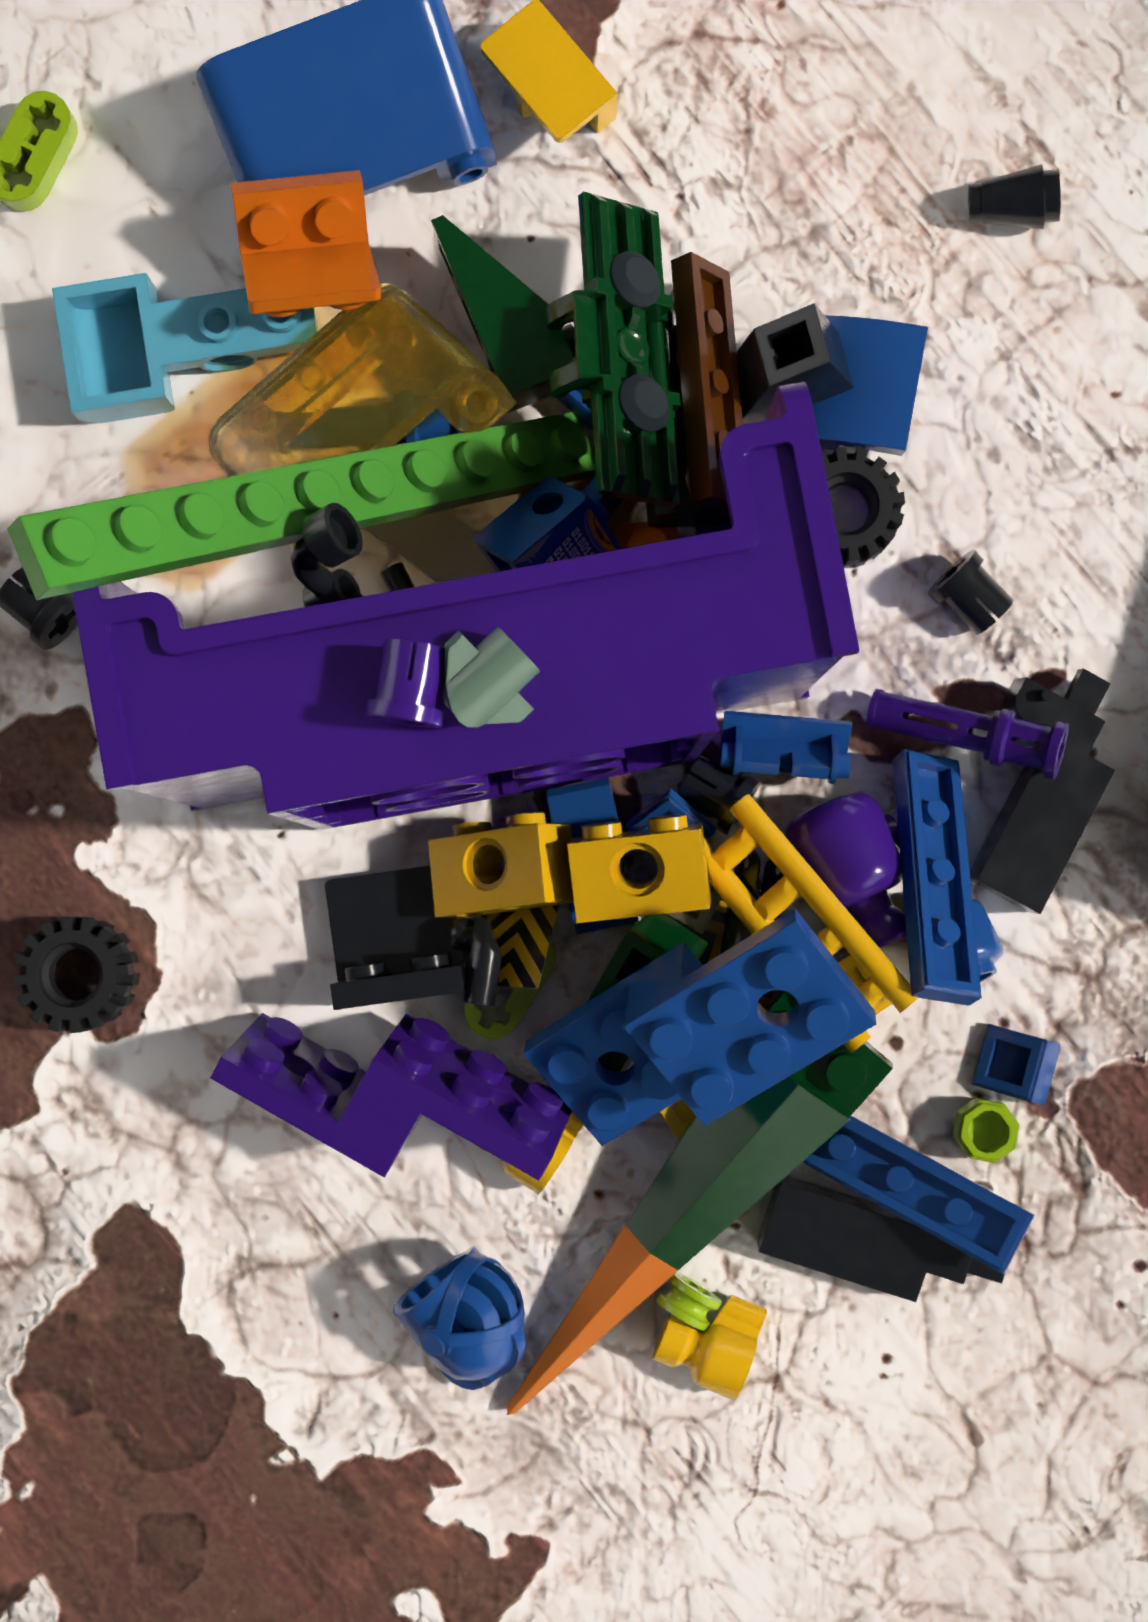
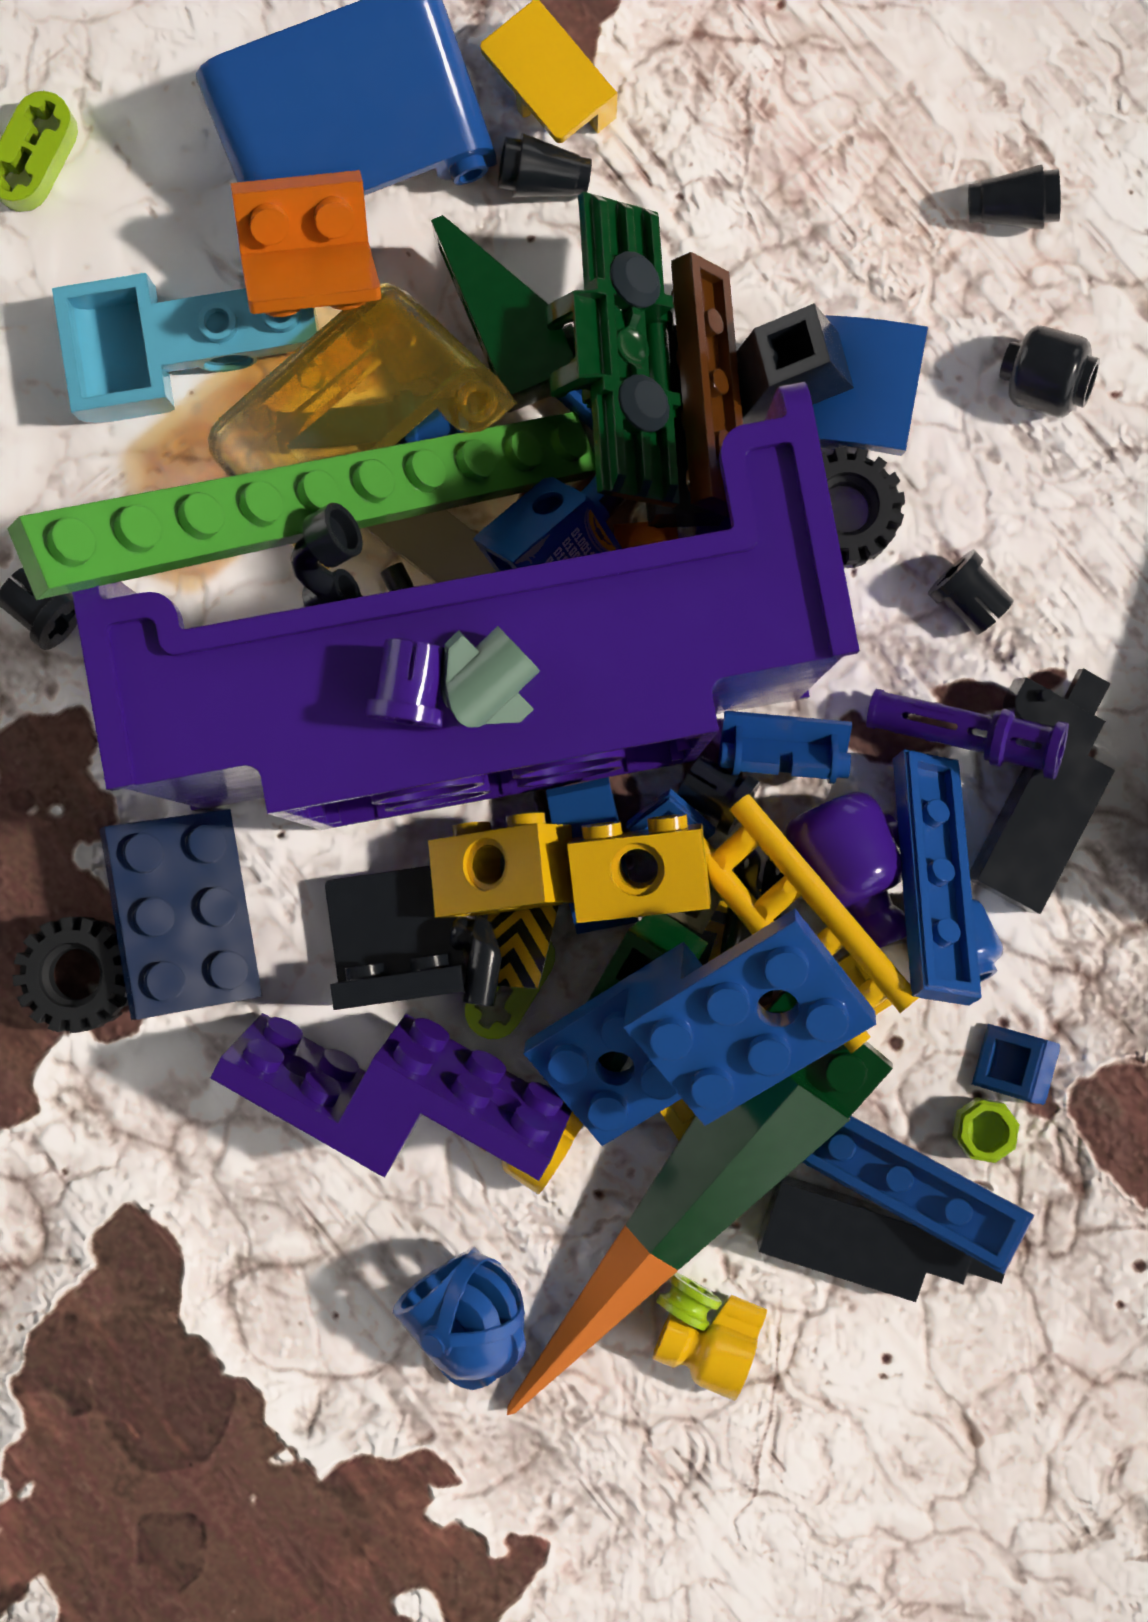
(180, 913): none -> dark blue plate
(541, 169): none -> black cone
(1050, 371): none -> black head

